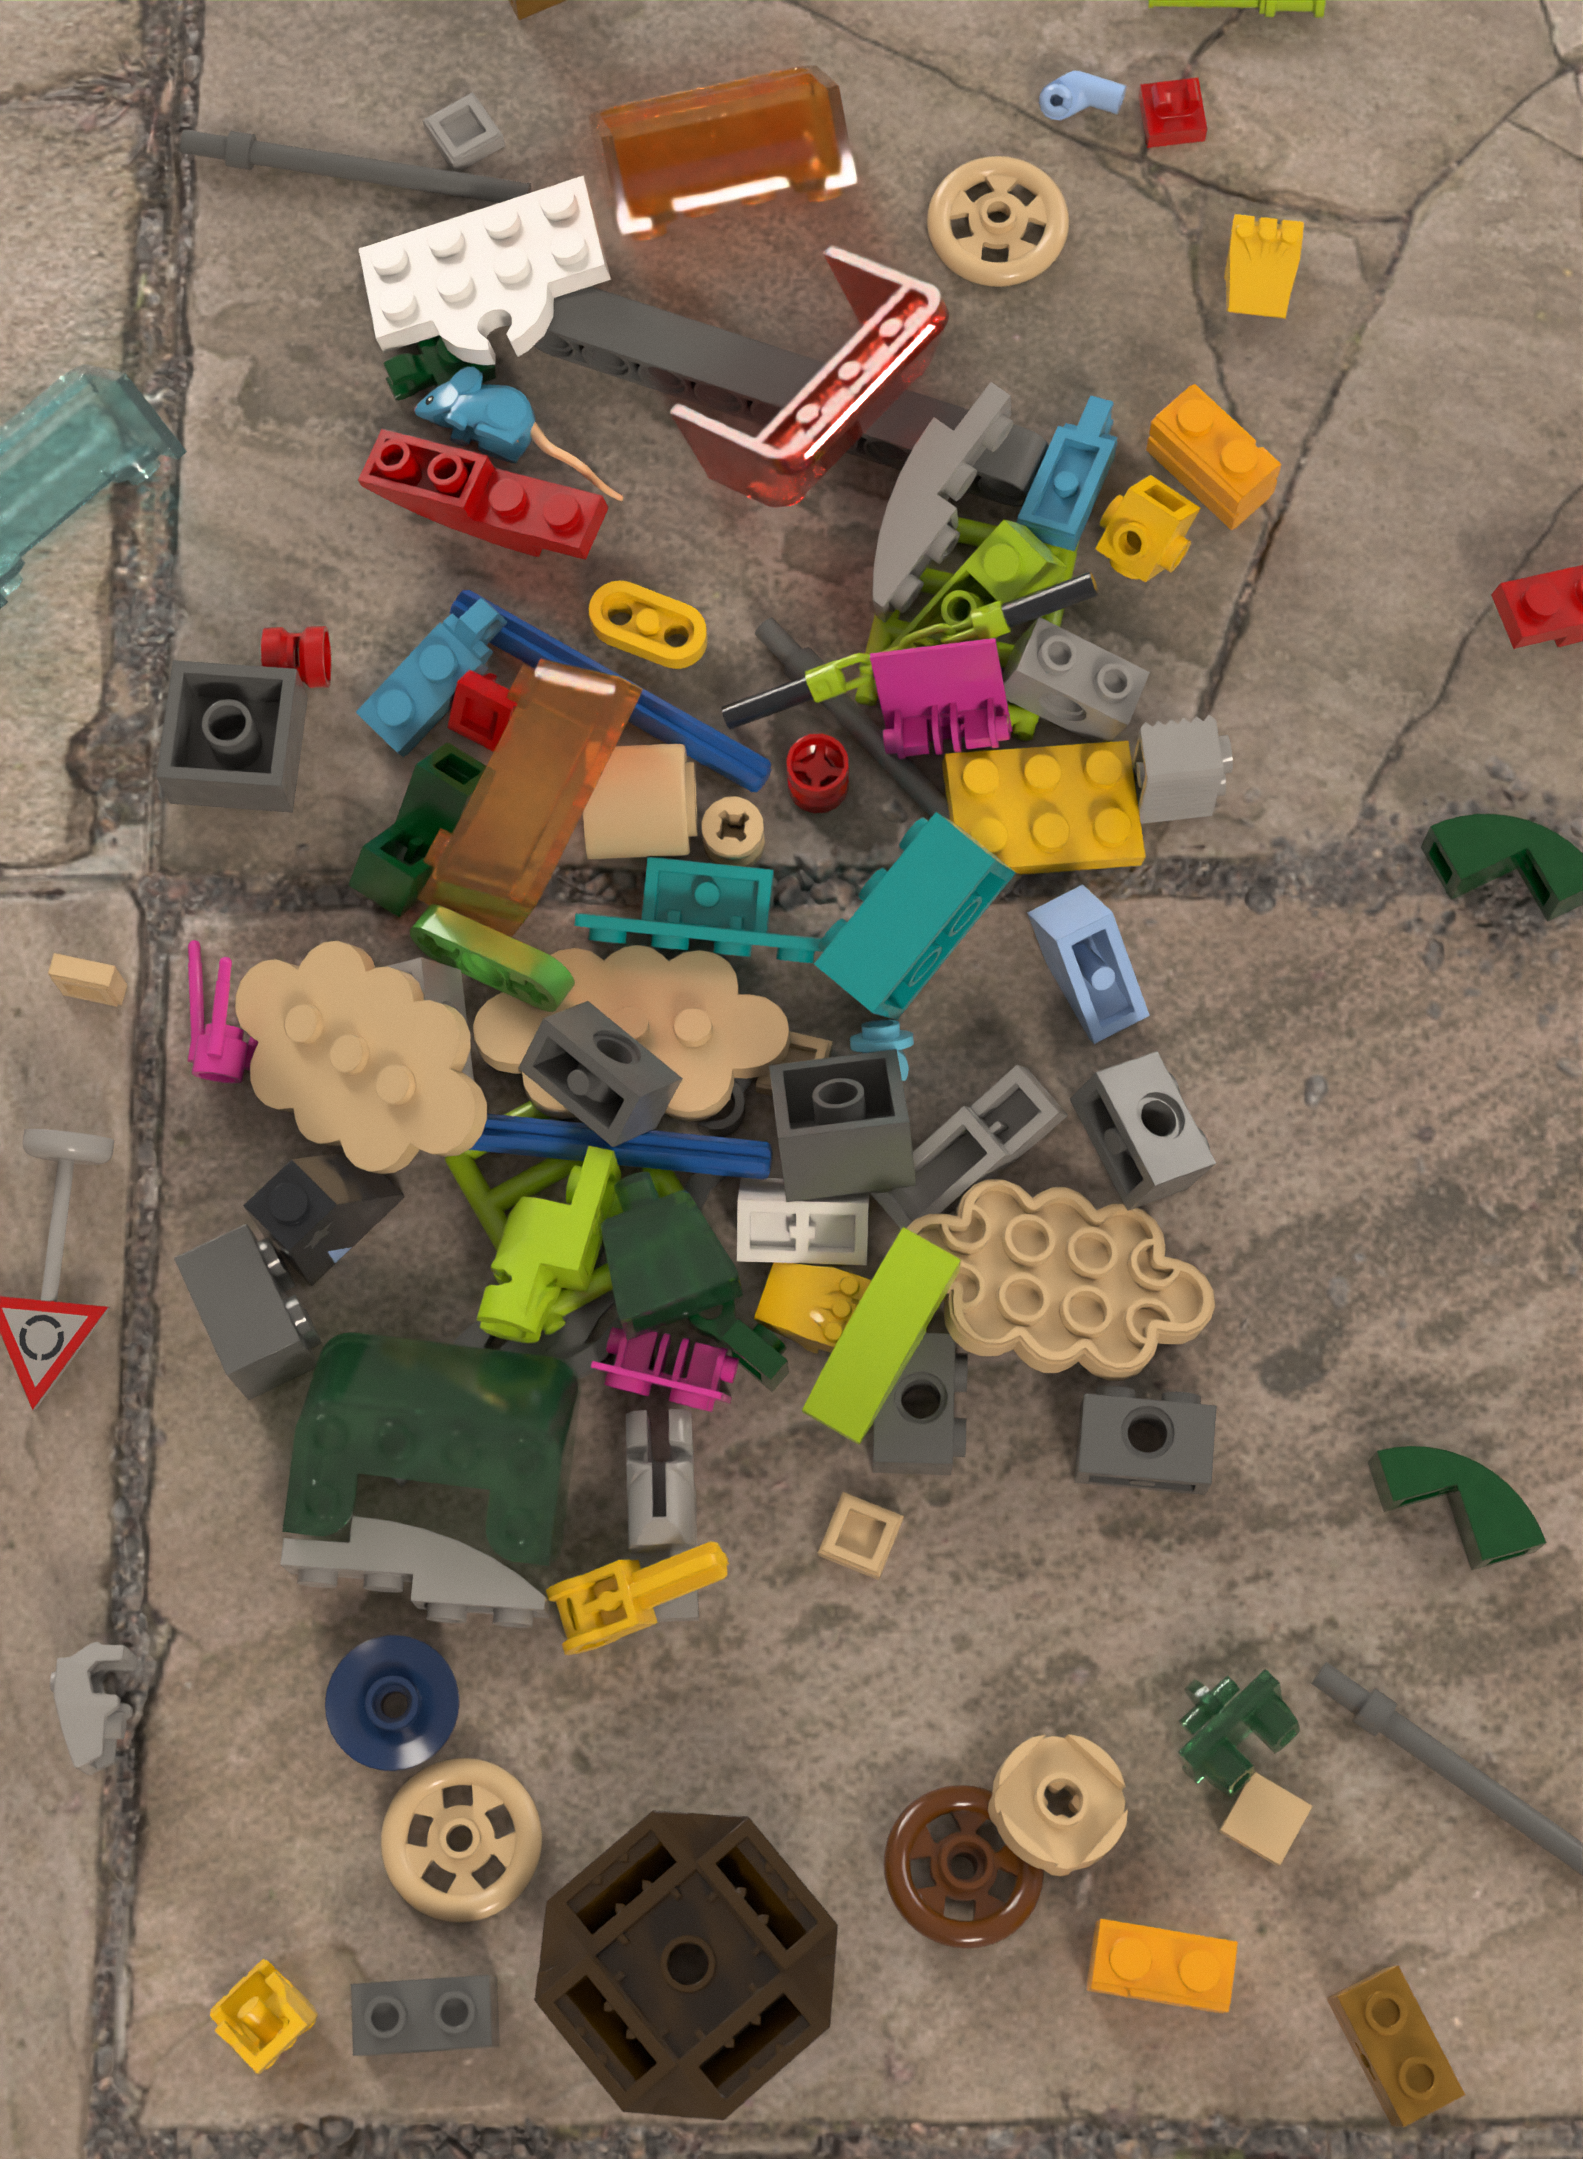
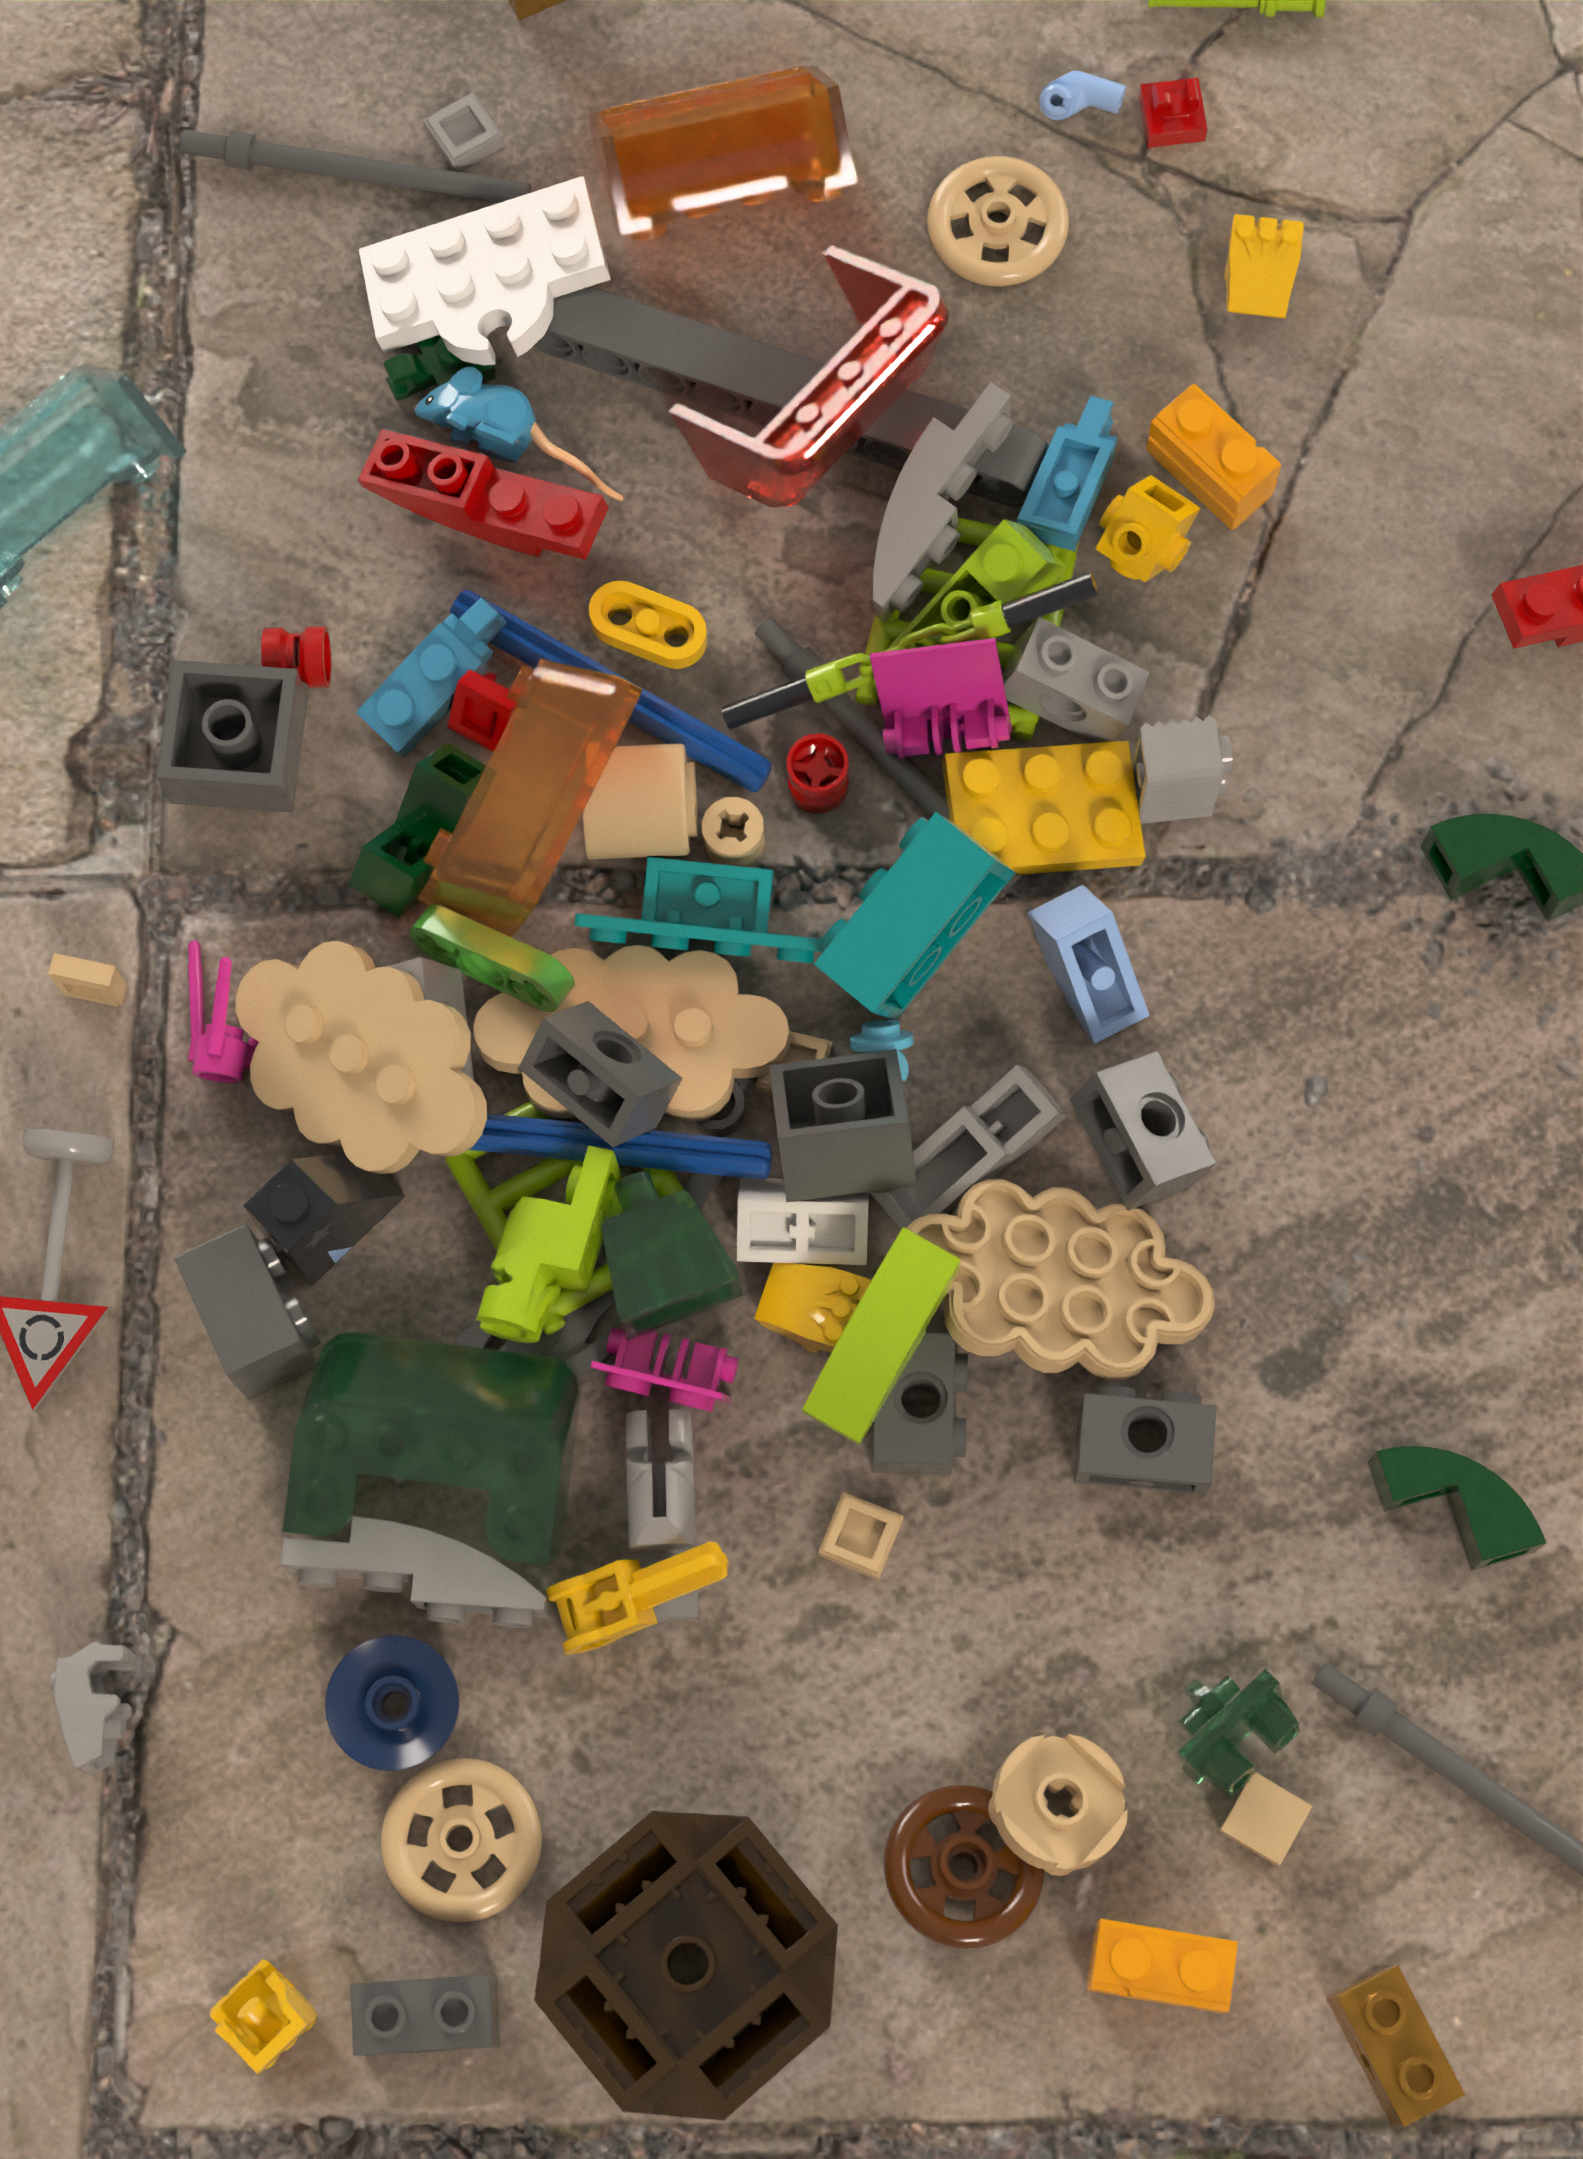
(757, 1348): dark green plate -> none

